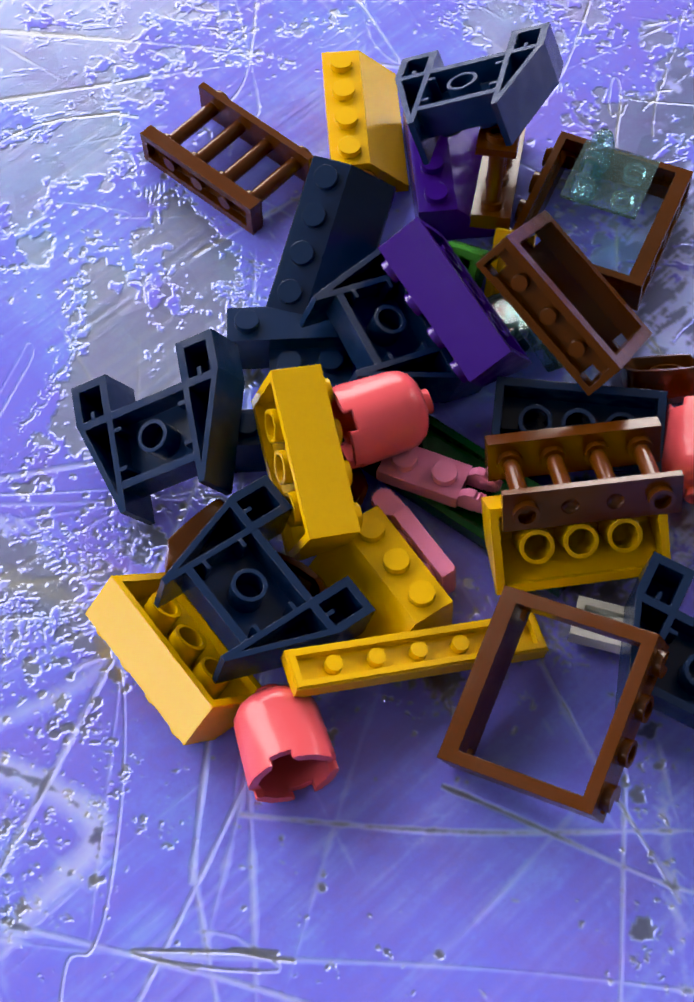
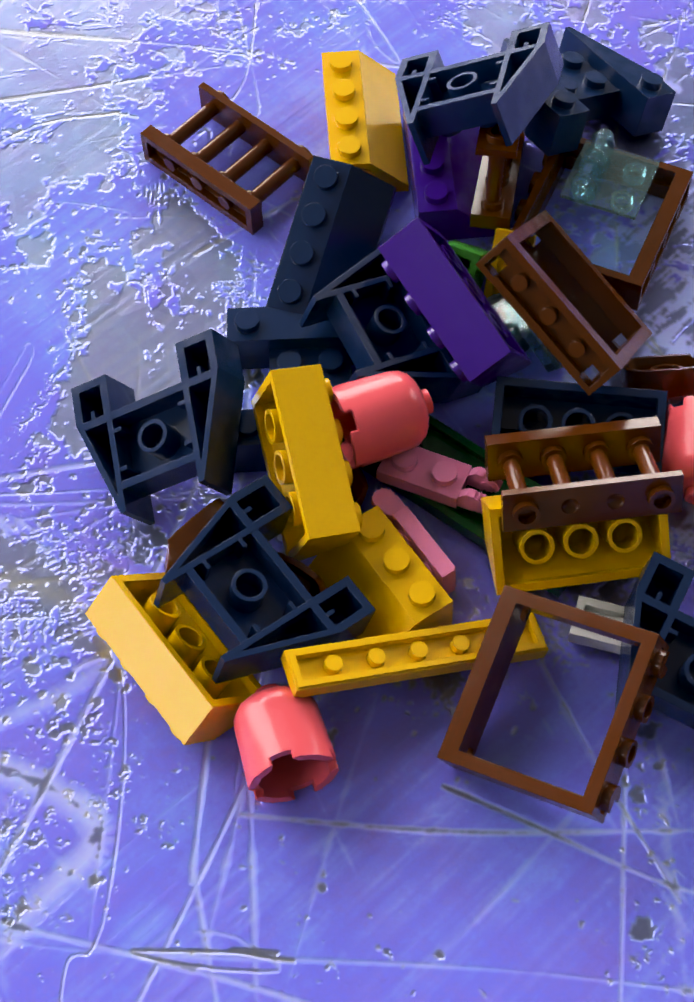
(594, 87): none -> dark blue wedge

